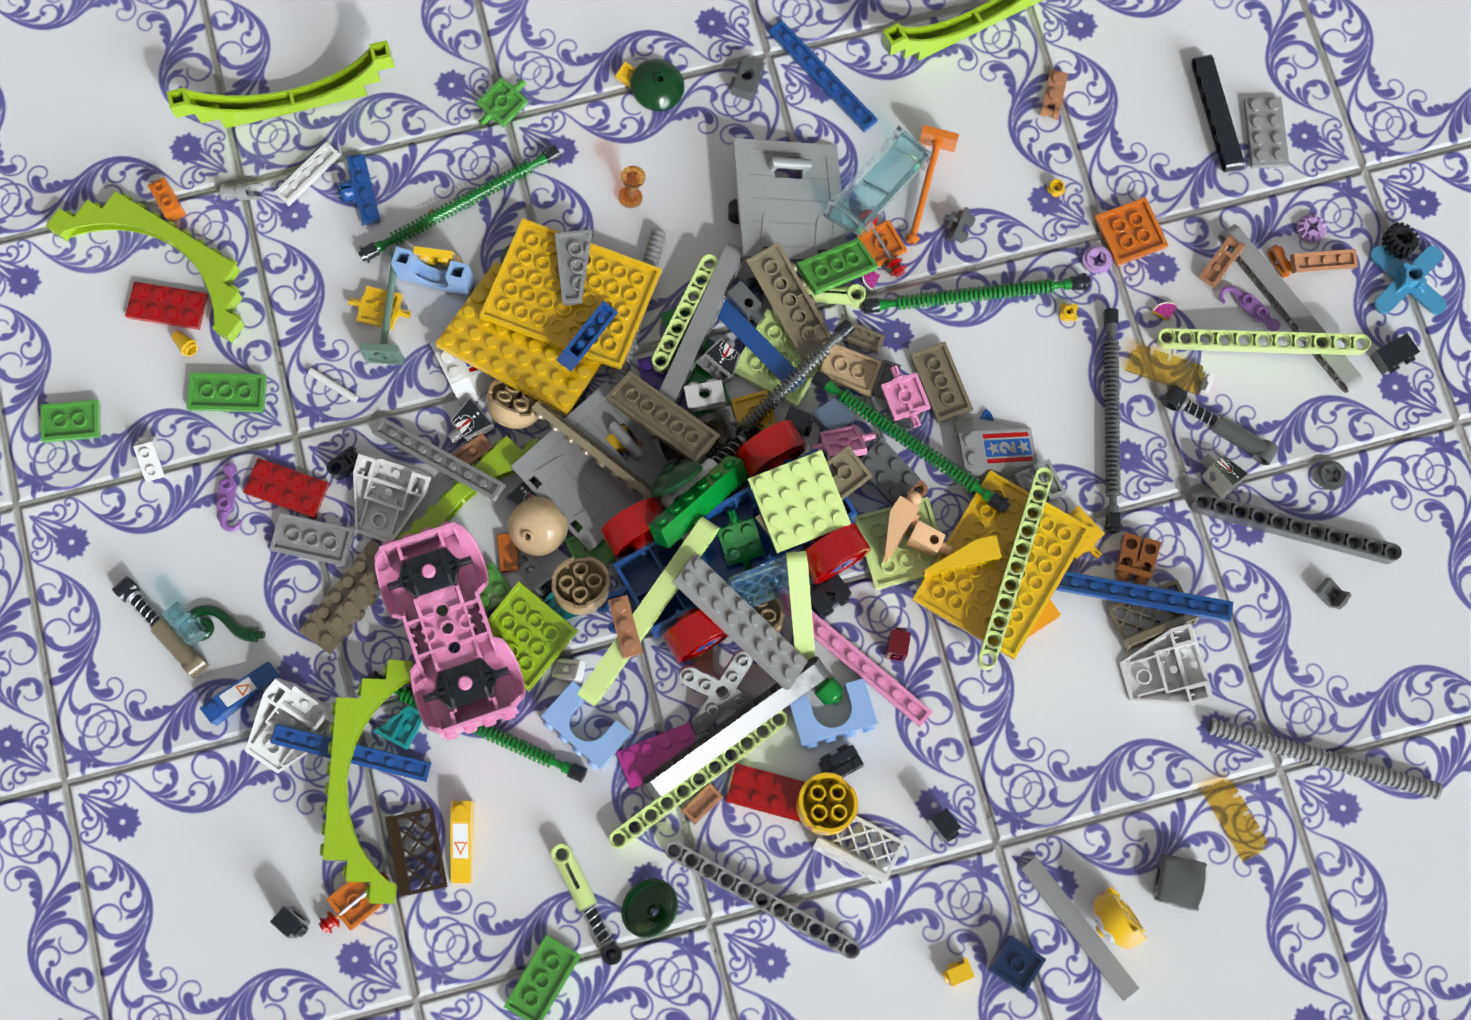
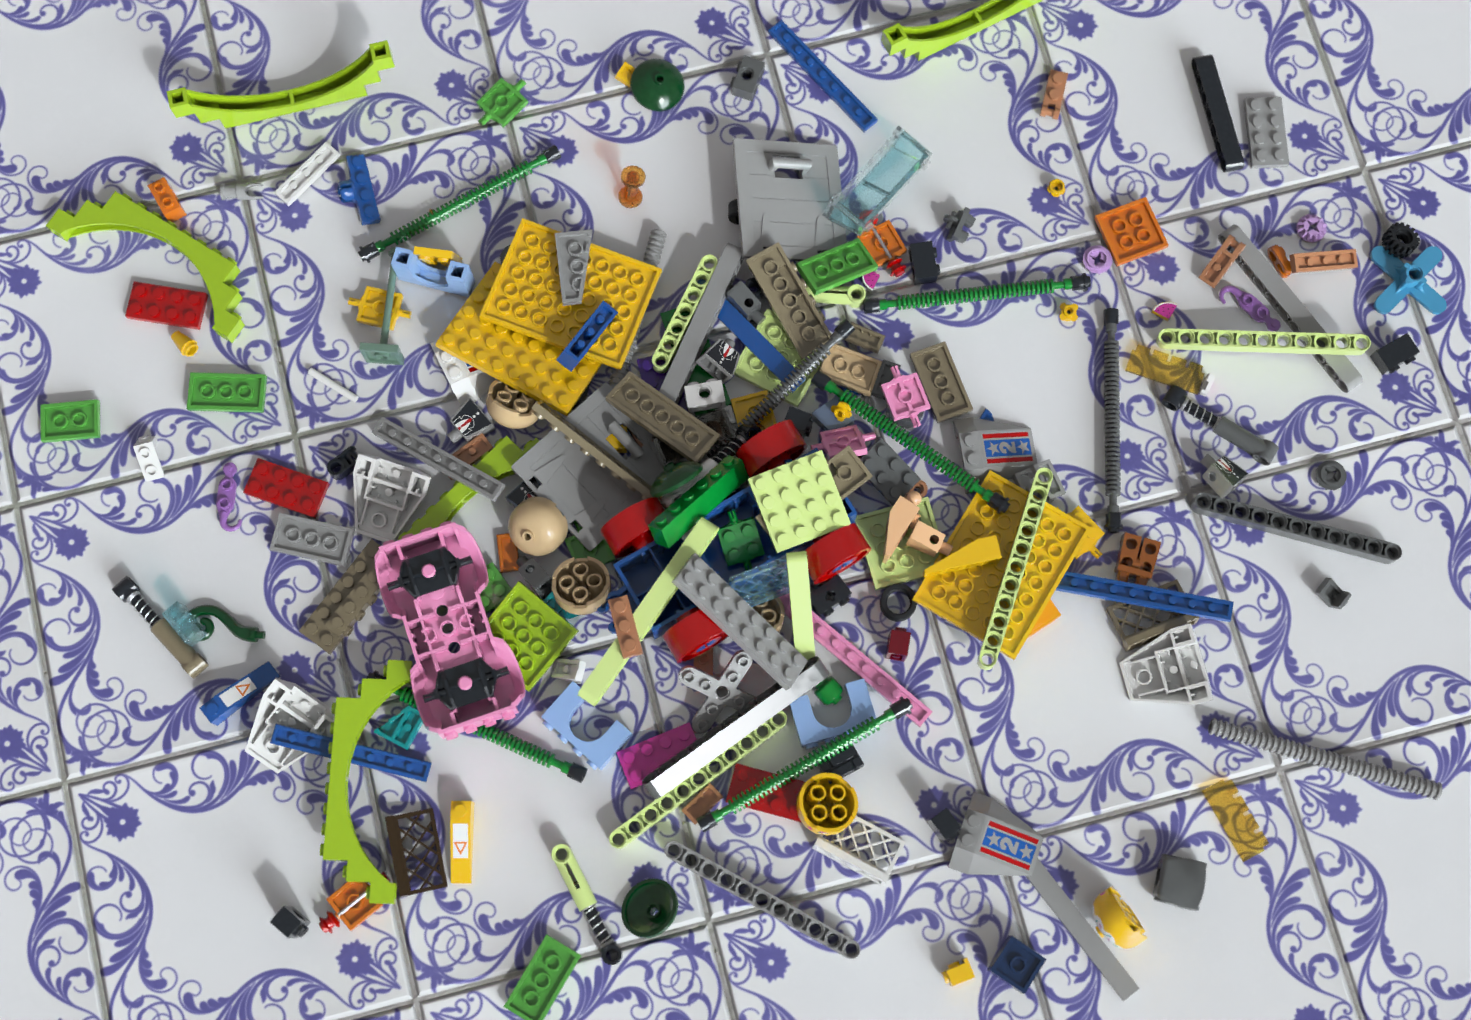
(841, 411): none -> yellow plate
(888, 613): none -> black tyre
(896, 711): none -> green hose
(923, 262): none -> black brick
(938, 140): orange tile -> none
(994, 841): none -> light grey wedge

